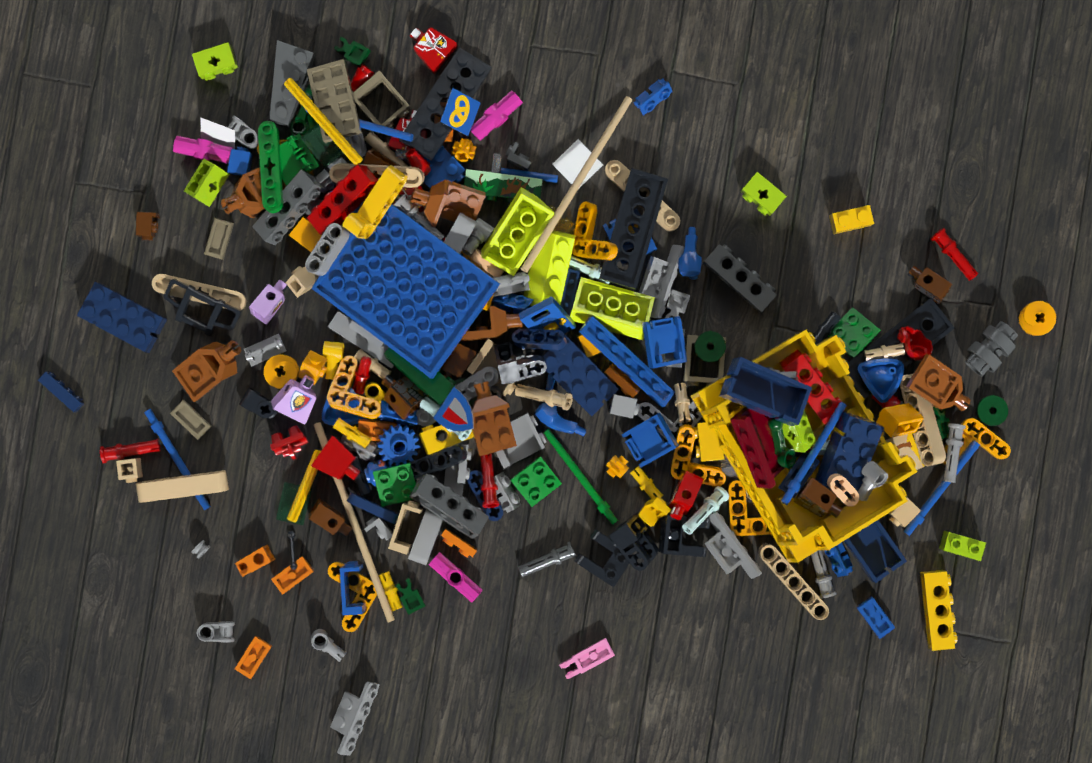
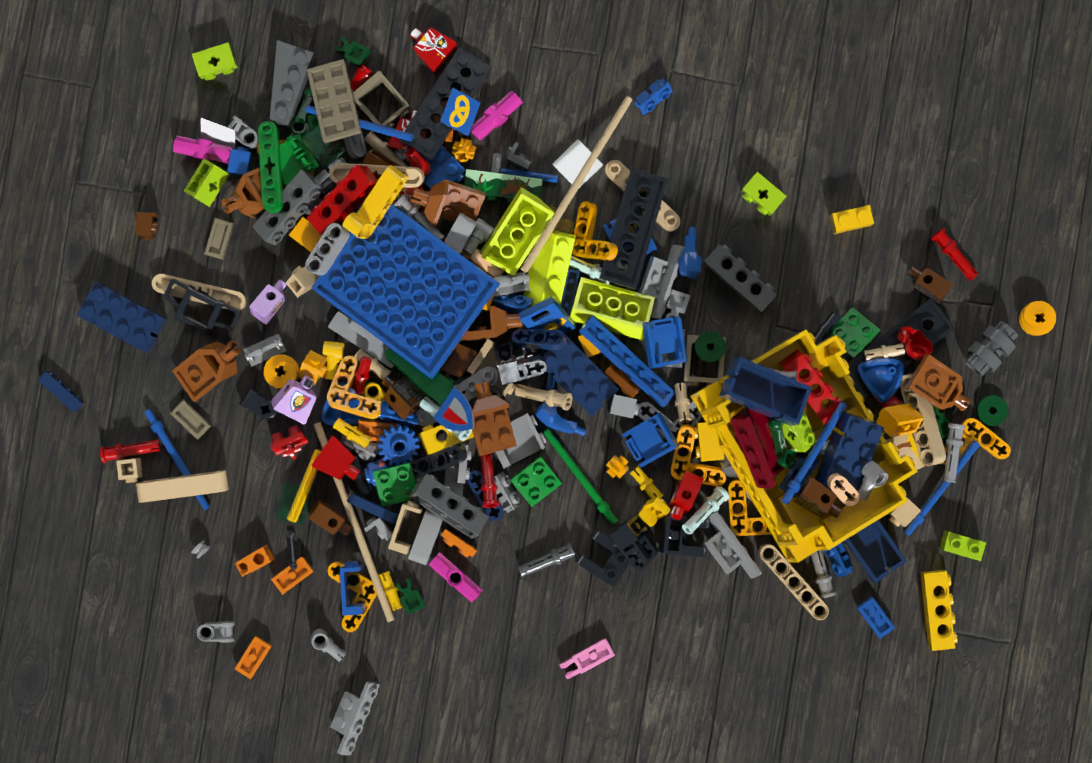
(323, 121): yellow axle -> none

